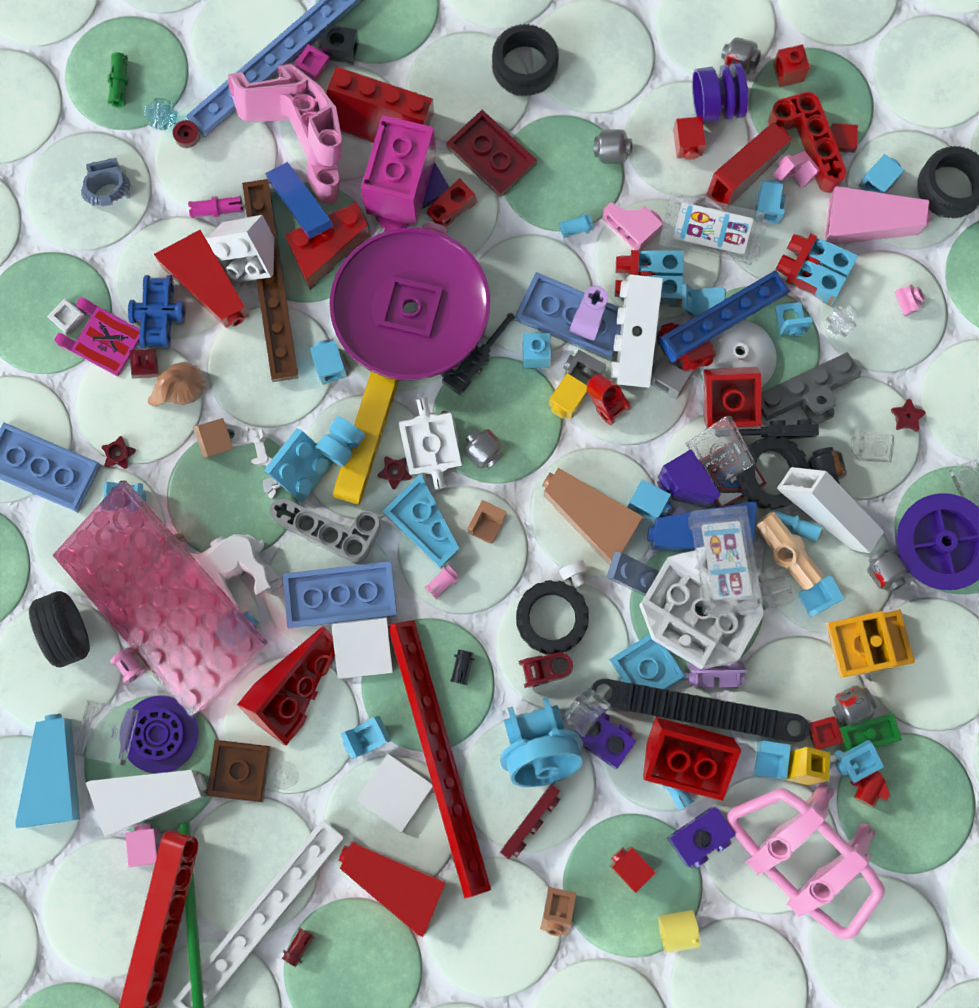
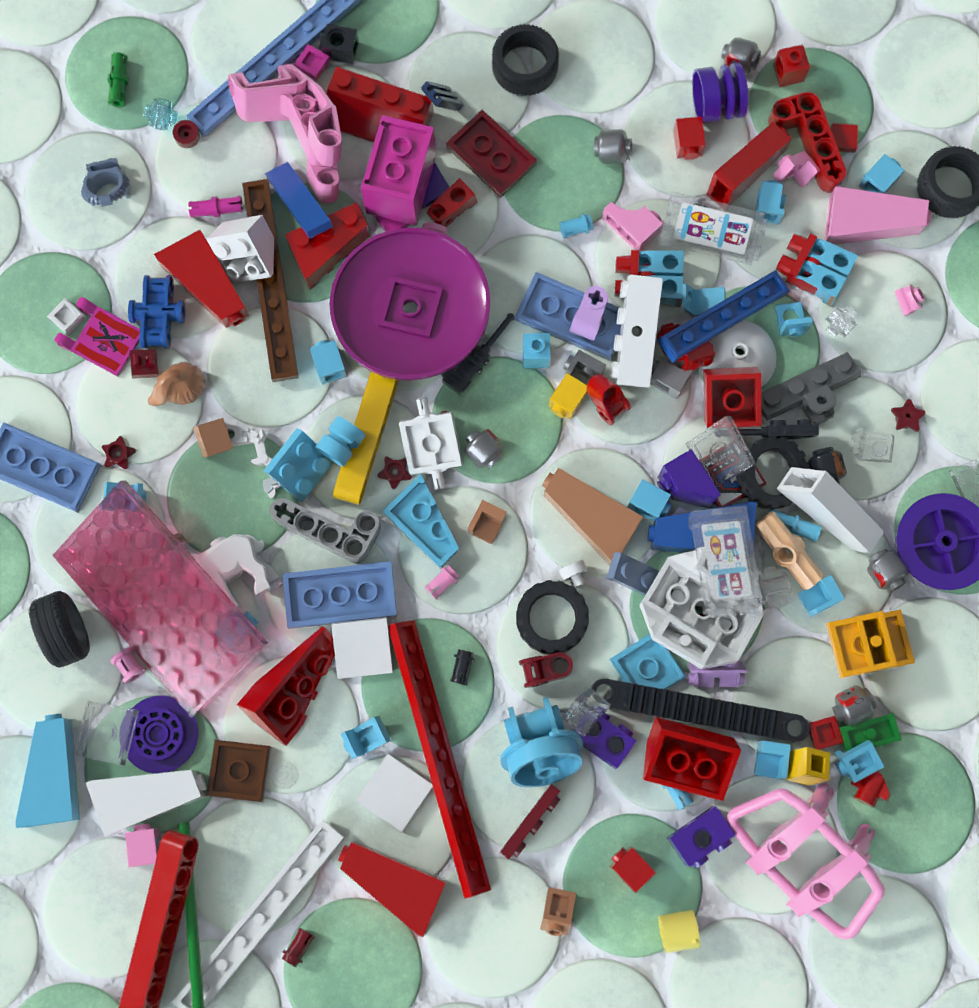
(445, 98): none -> dark blue tile

